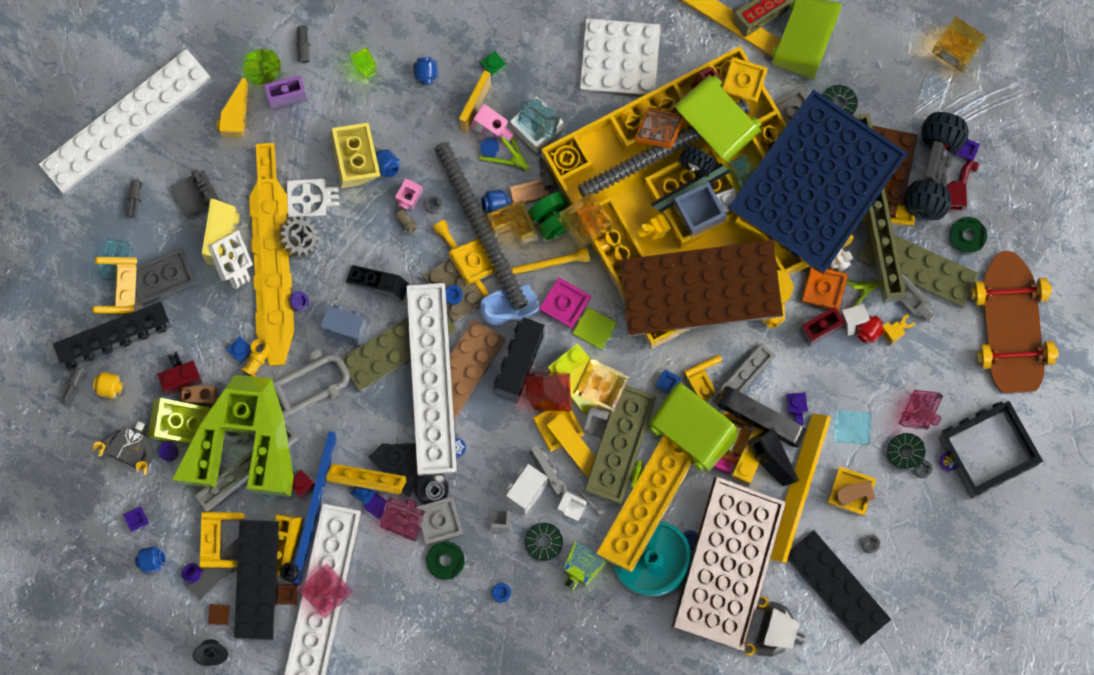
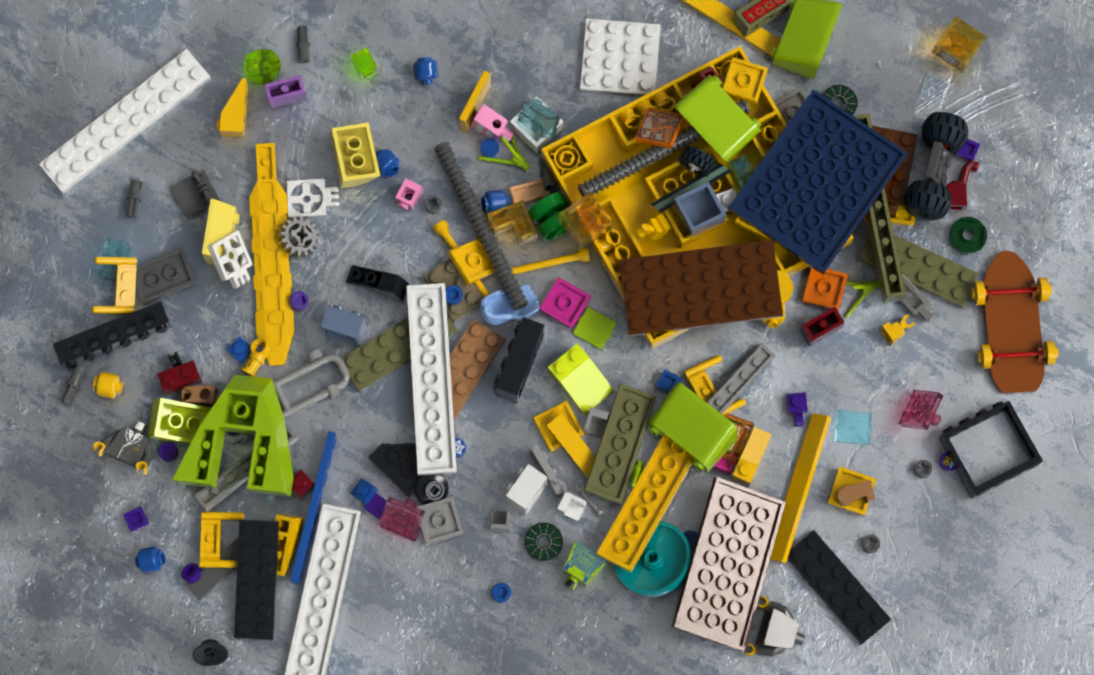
(219, 614): reddish brown tile -> none
(287, 594): reddish brown tile -> none
(294, 572): black bush -> none
(314, 589): clear pink plate -> none
(366, 478): yellow tile -> none
(409, 225): dark tan pin -> none
(445, 549): dark green tile -> none
(493, 63): green plate -> none
(549, 391): clear red slope -> none
(601, 384): clear yellow brick -> none
(760, 416): black beam -> none
(772, 456): black slope -> none
(842, 261): white gear -> none
(854, 316): white panel -> none
(870, 330): red head -> none
(903, 441): tile -> none

